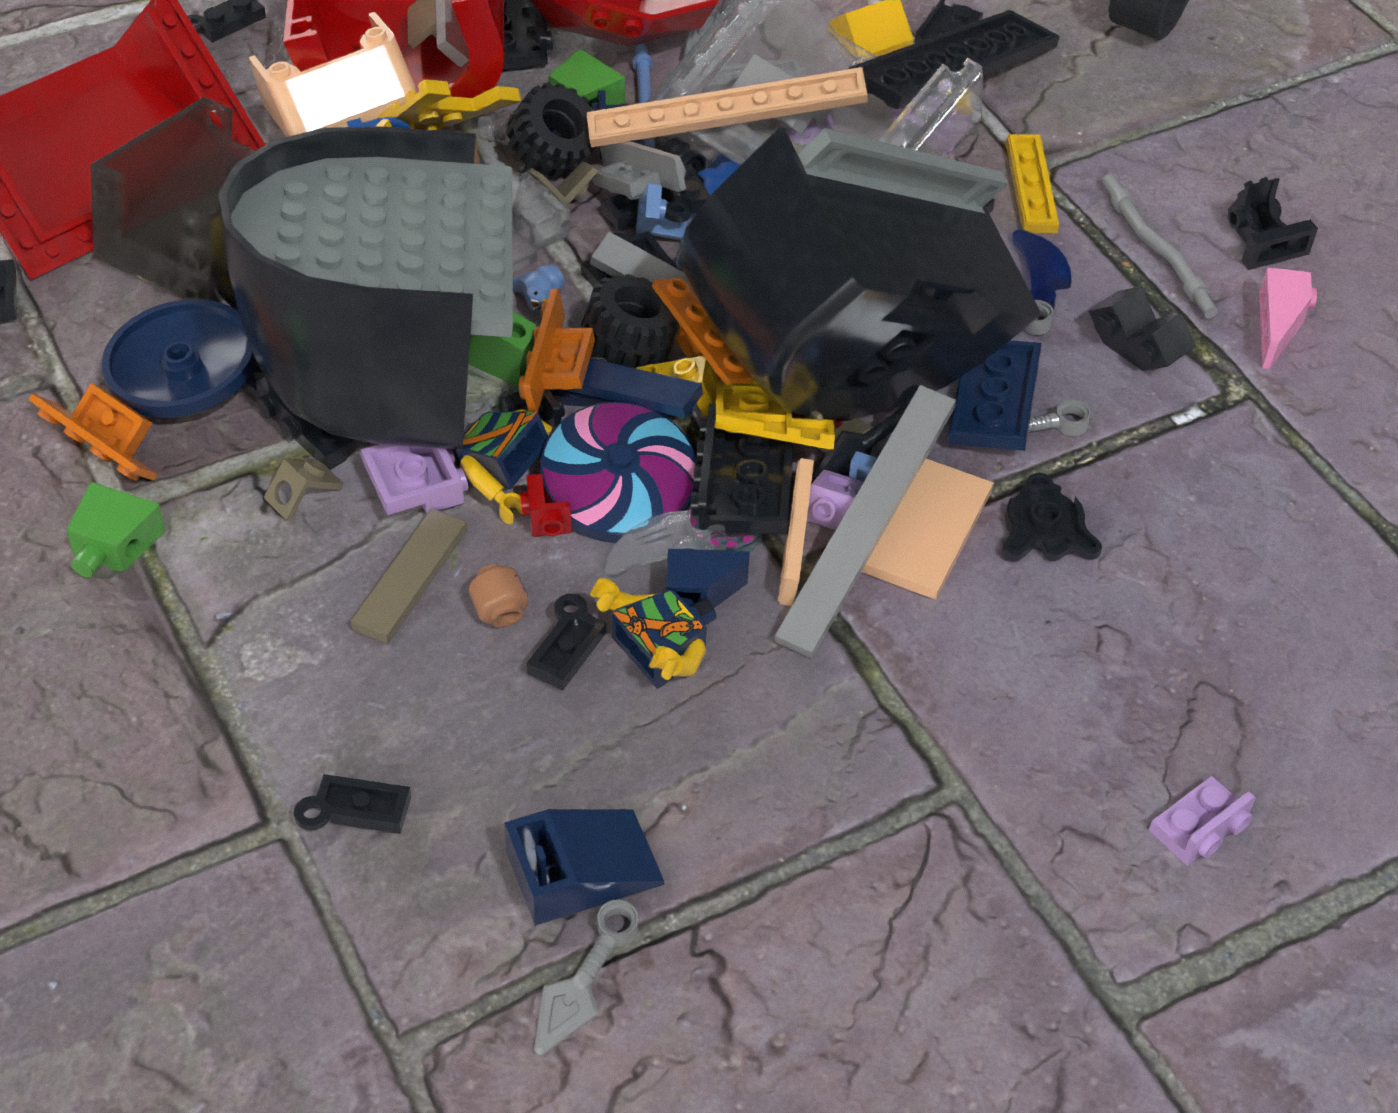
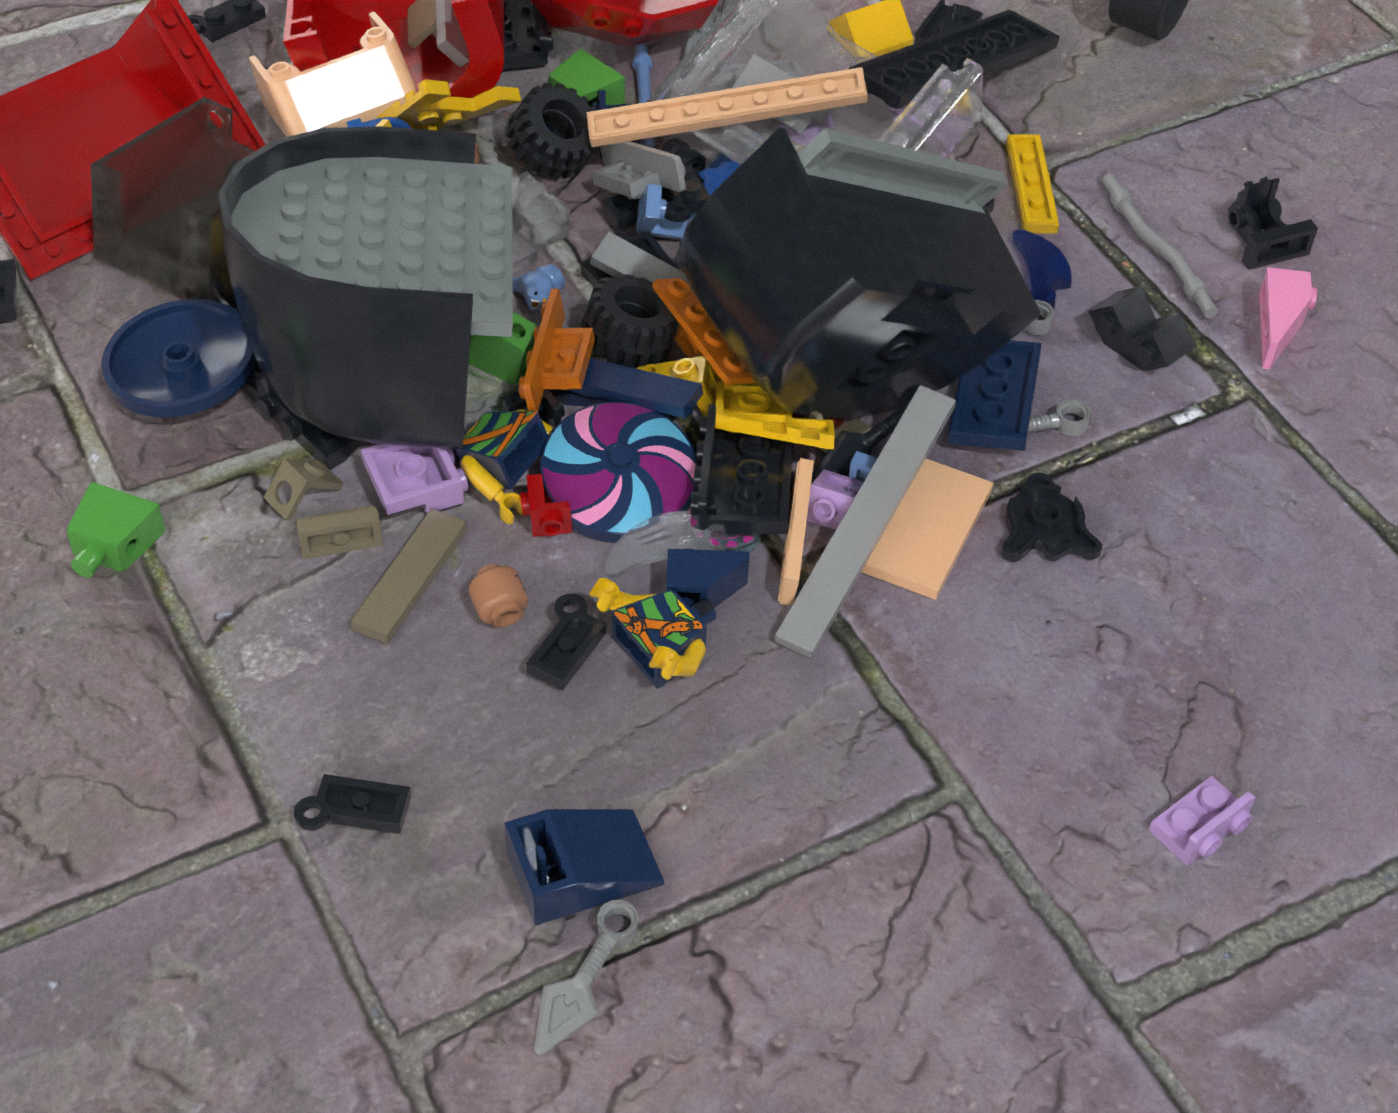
(106, 424): orange bracket -> none
(339, 532): none -> dark tan panel
(572, 186): dark tan bracket -> none

